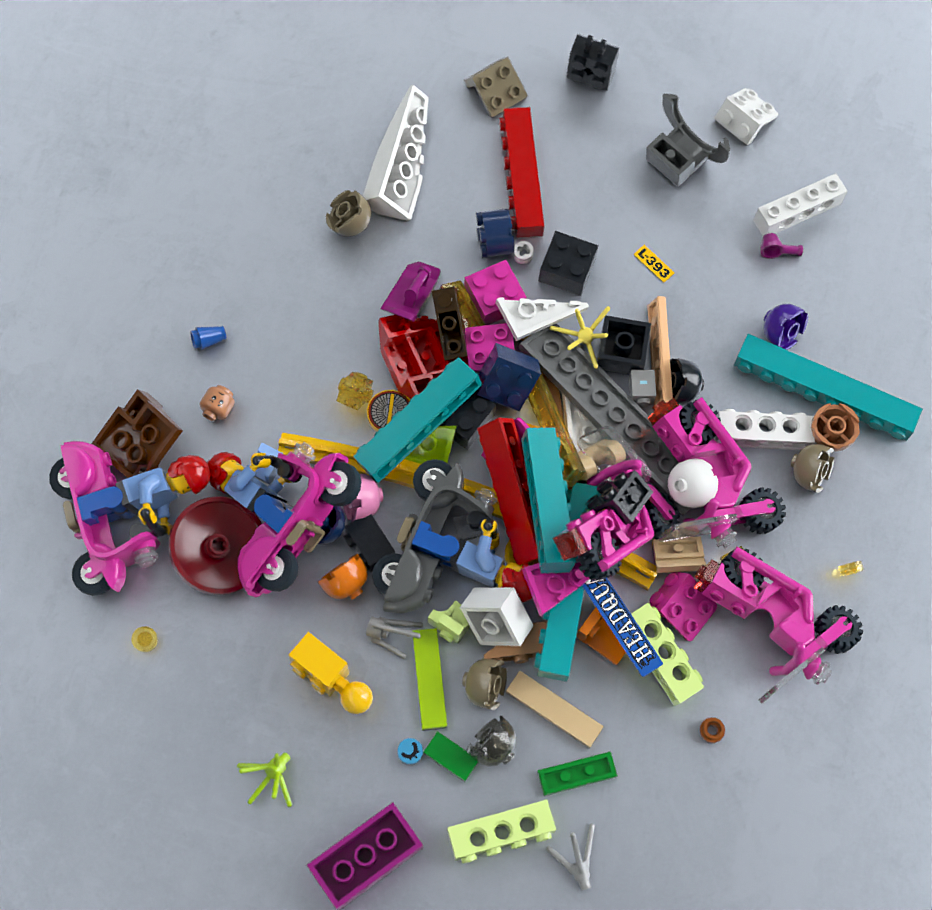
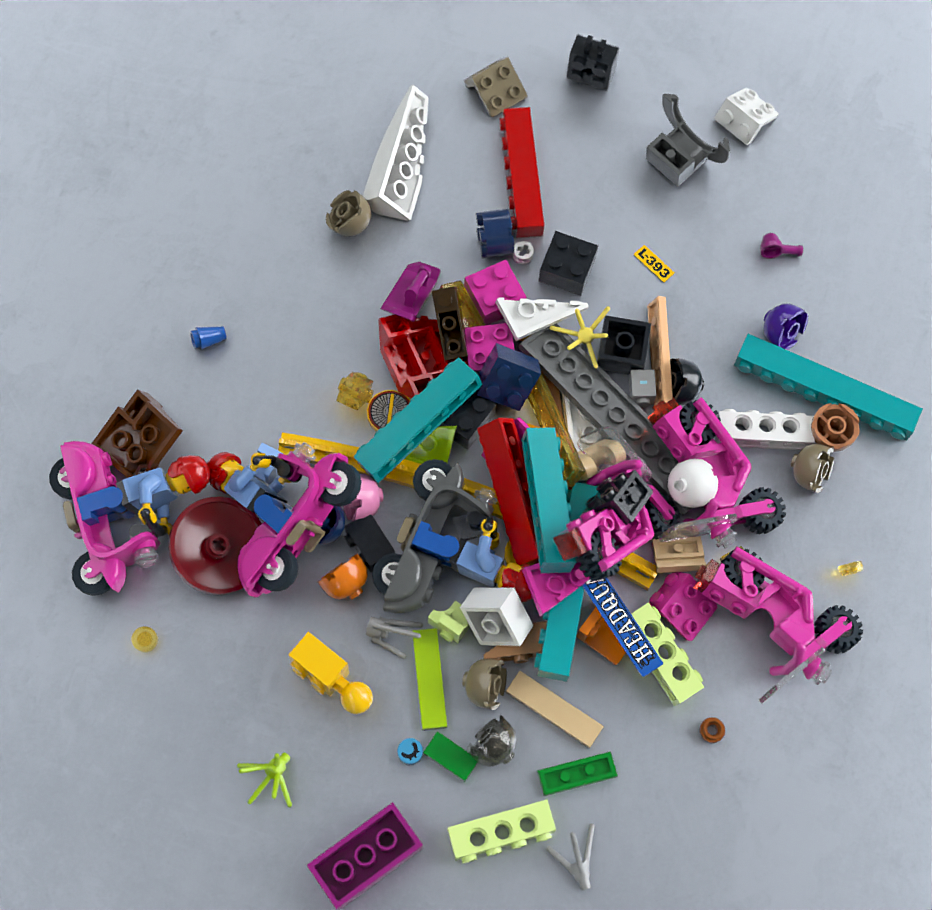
(217, 403): nougat head -> none
(800, 205): white brick -> none

